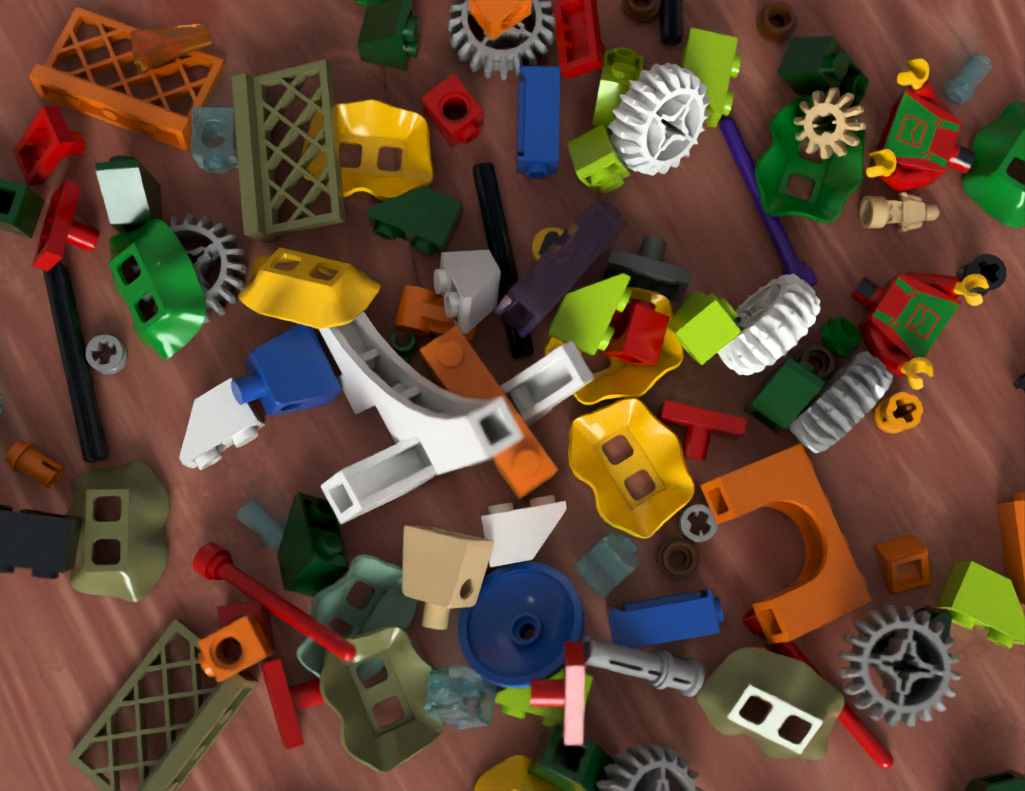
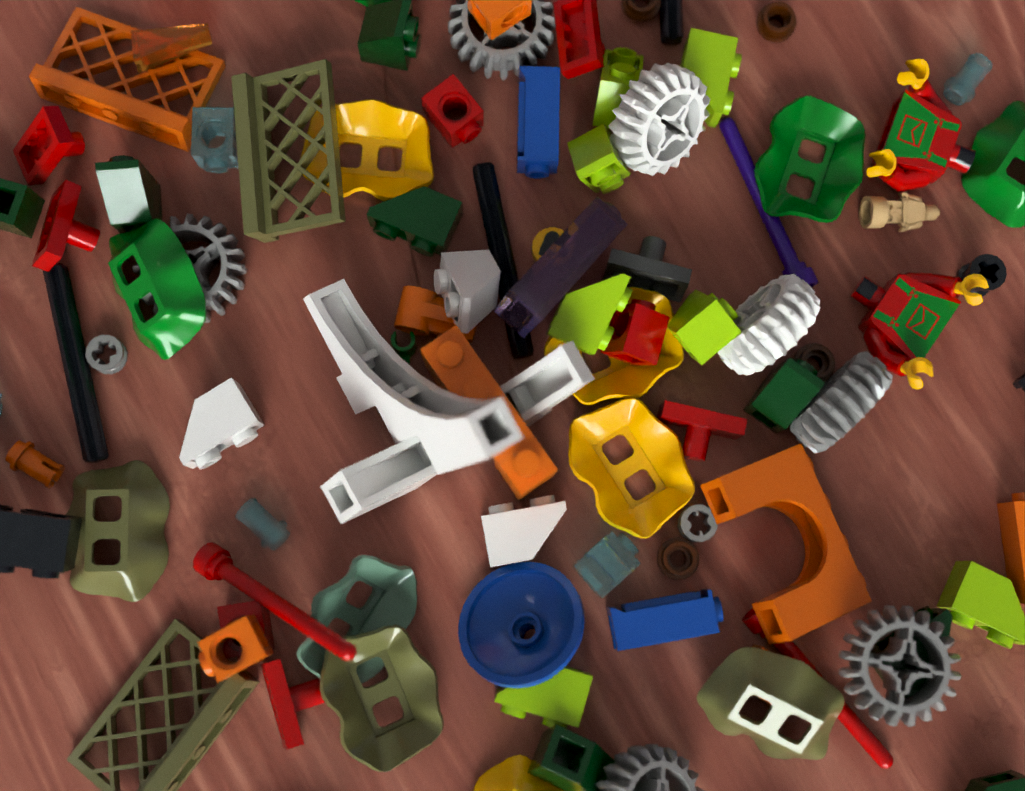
(288, 374): blue torso -> none
(306, 299): yellow piece -> none
(311, 547): dark green slope -> none
(443, 570): tan torso -> none
(460, 697): clear light blue brick -> none
(565, 693): tile -> none
(657, 668): light grey pin -> none
(814, 127): tan gear -> none
(821, 65): dark green slope -> none
(840, 336): green plate -> none
(904, 563): orange slope -> none
(908, 420): light orange bush -> none

